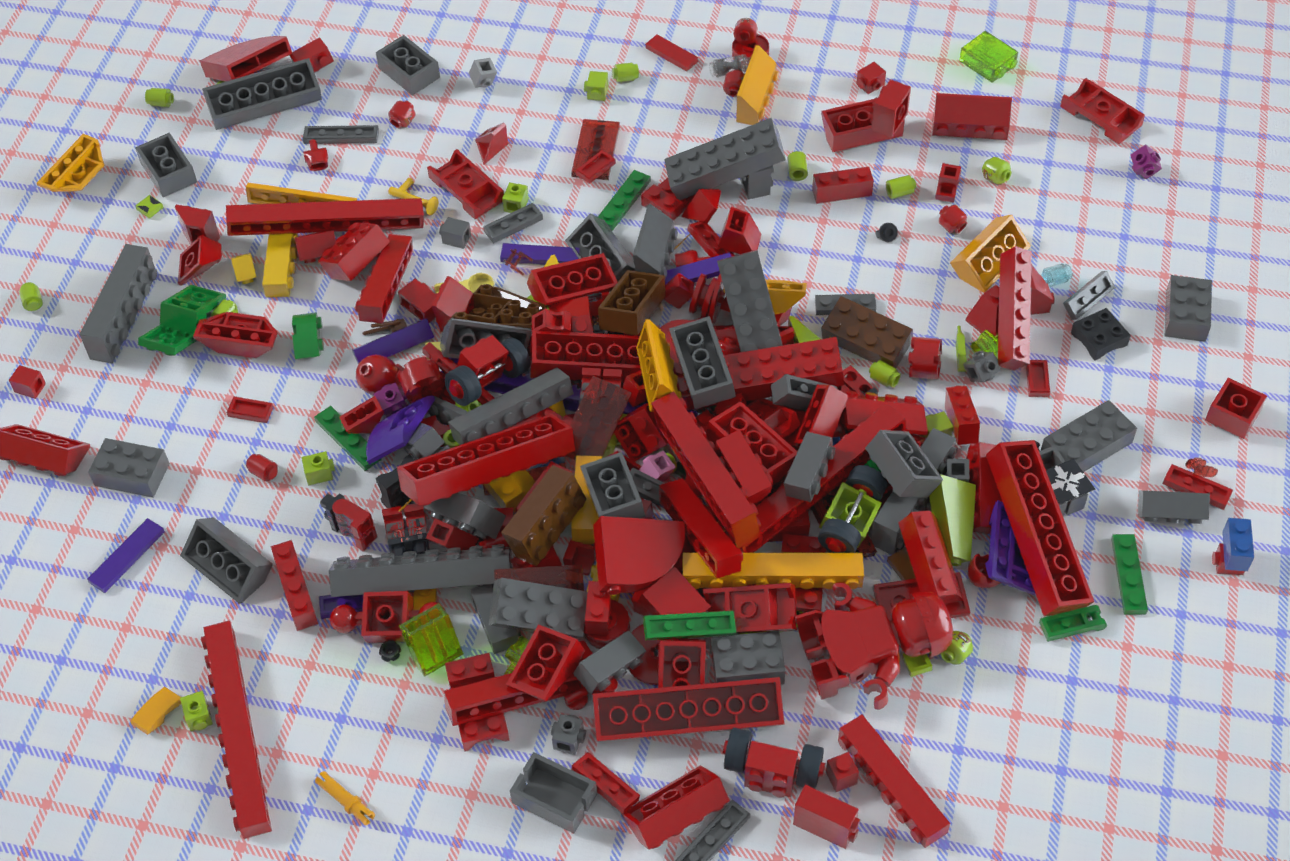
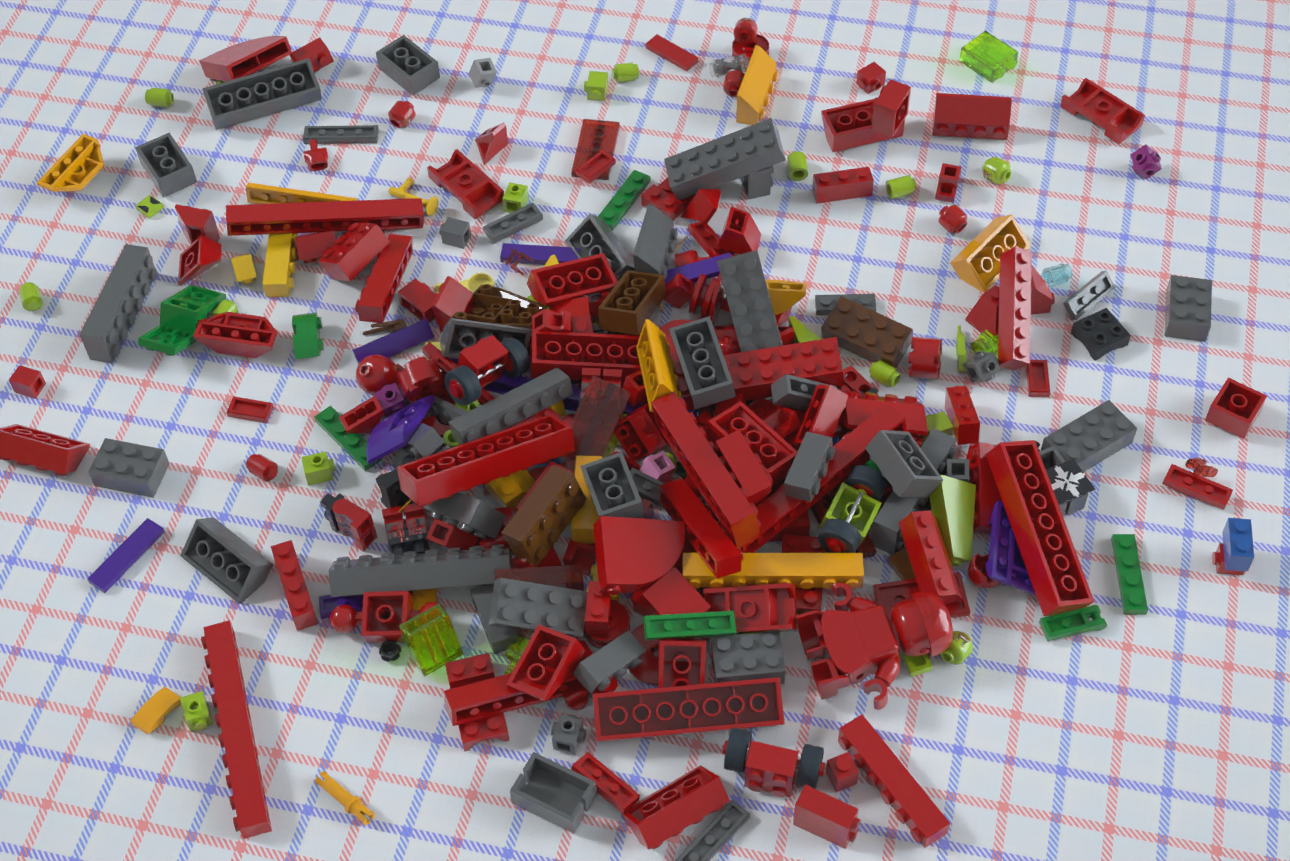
(887, 232): black plate -> none
(1173, 506): dark grey brick -> none

